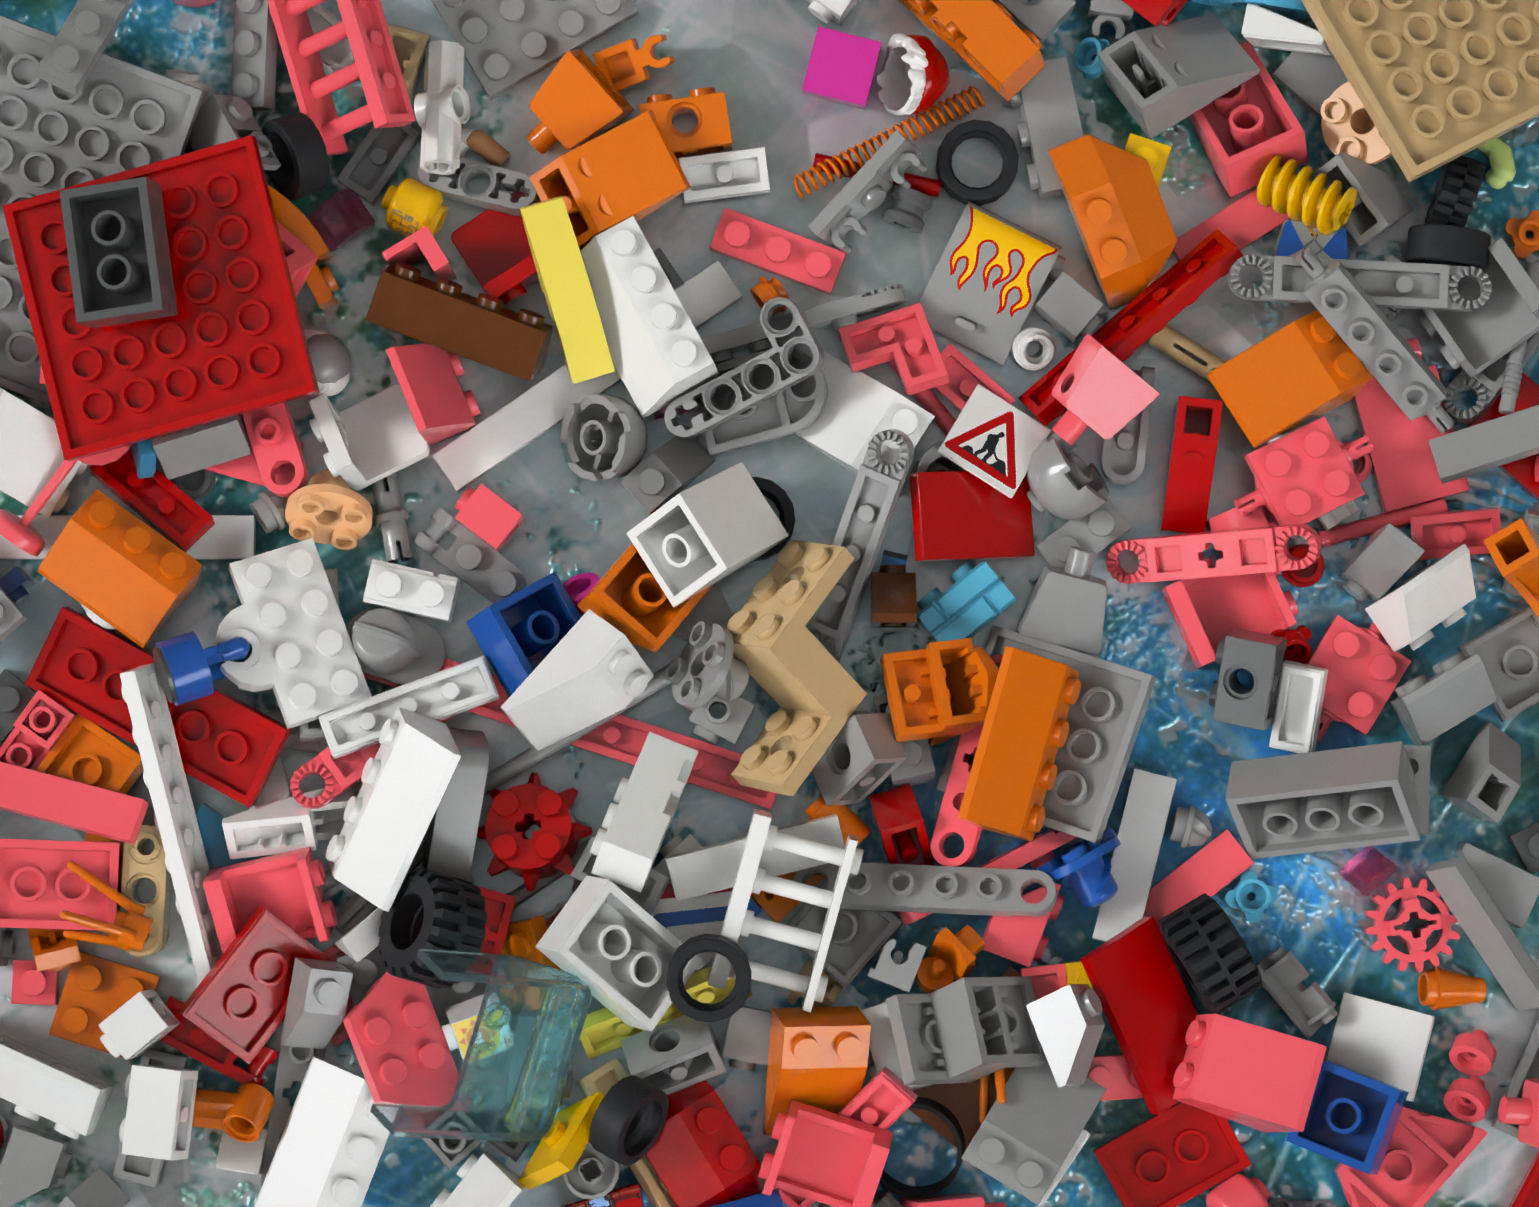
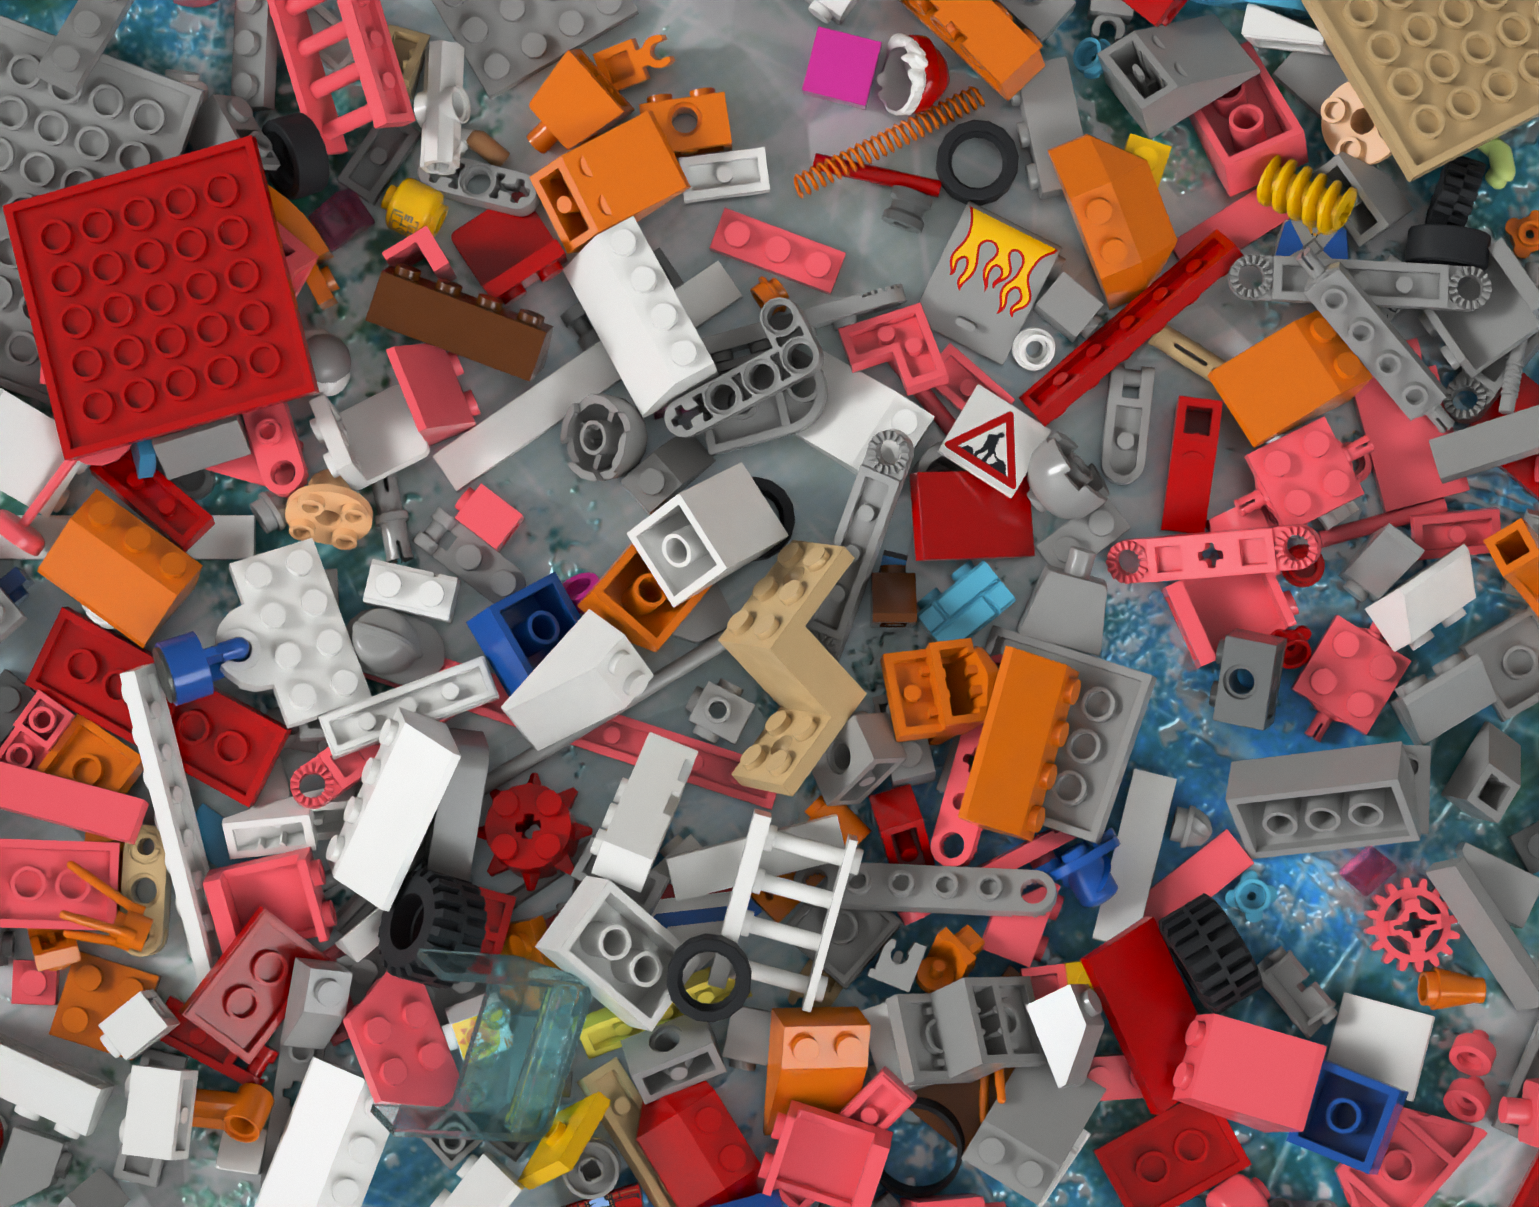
(118, 252): dark grey brick -> none
(567, 289): light yellow slope -> none
(629, 1120): black tyre -> none
(707, 668): light grey plate -> none
(866, 190): light grey plate -> none
(1098, 393): coral torso -> none
(1298, 707): white tile -> none

